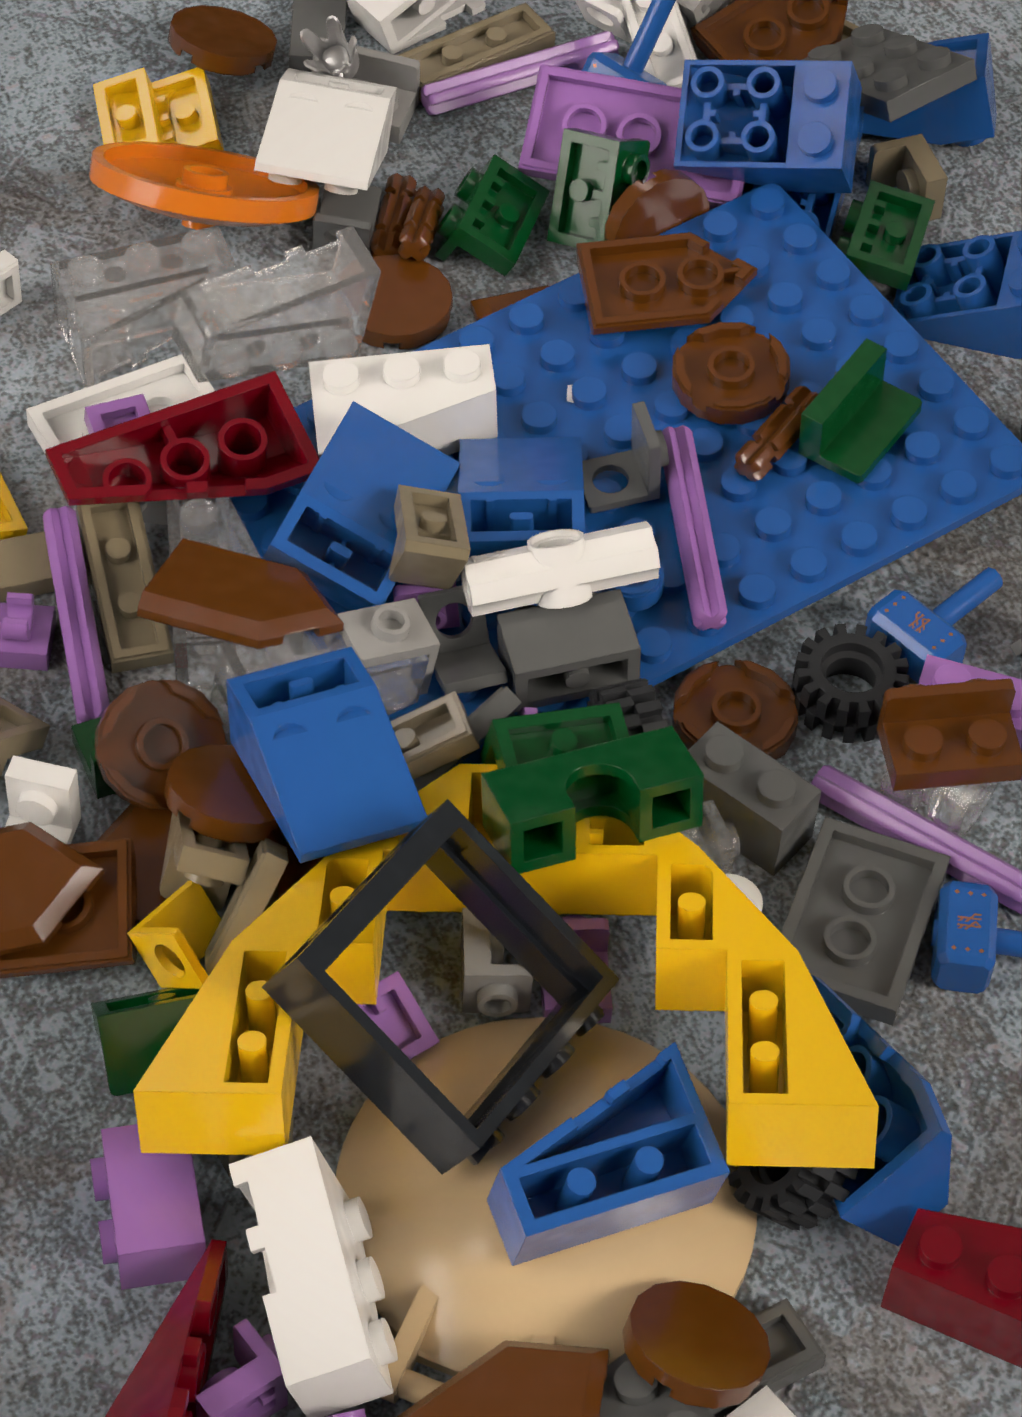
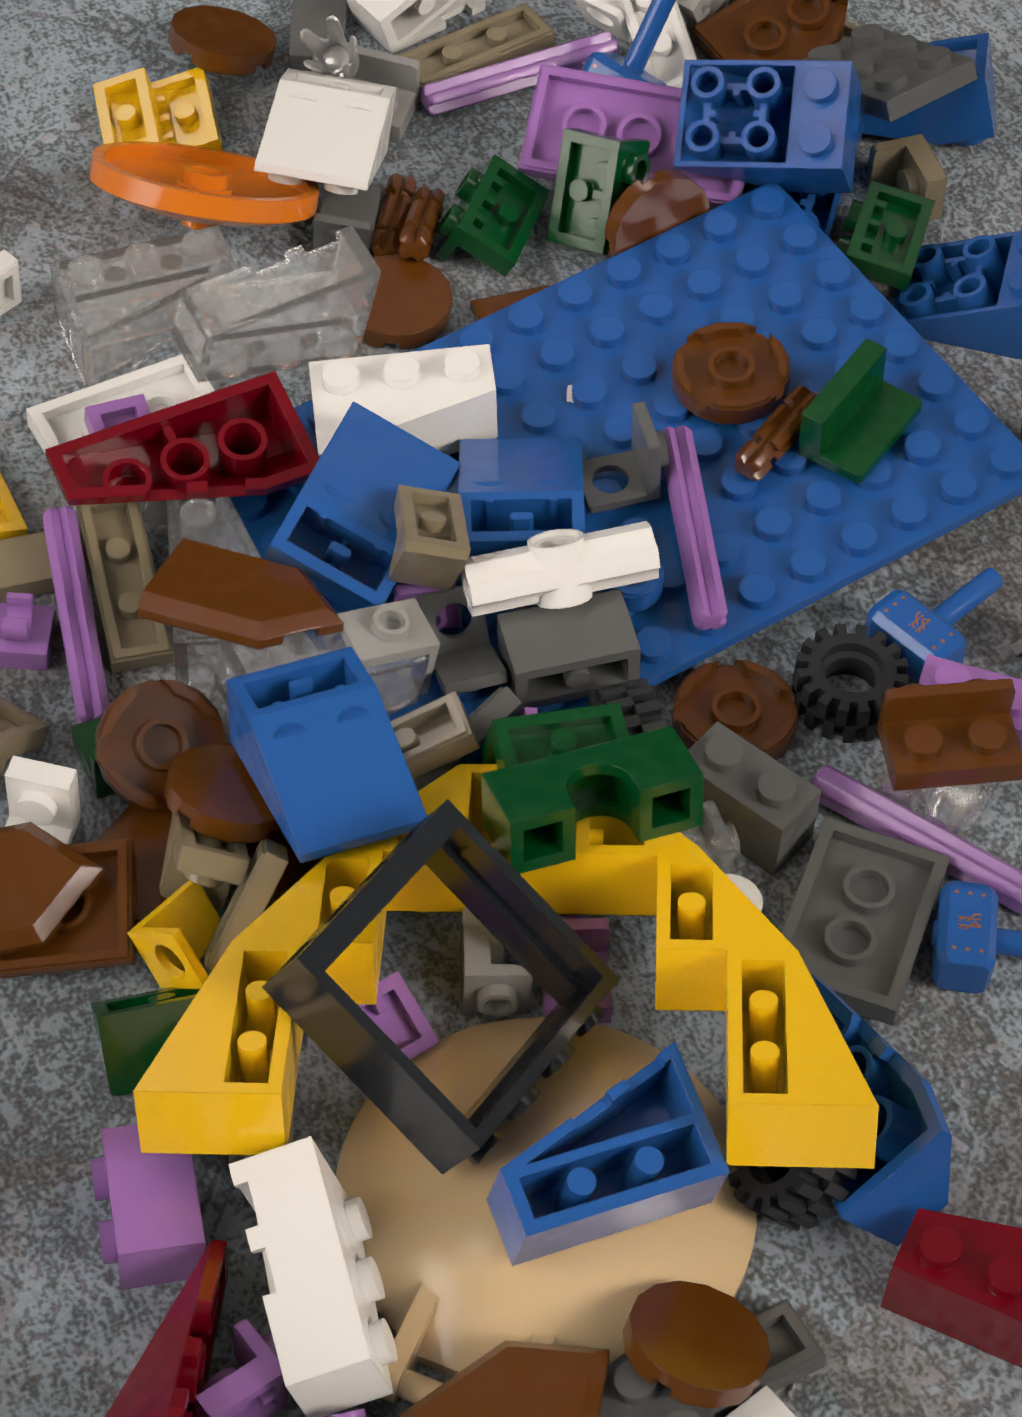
(656, 282): reddish brown tile -> none

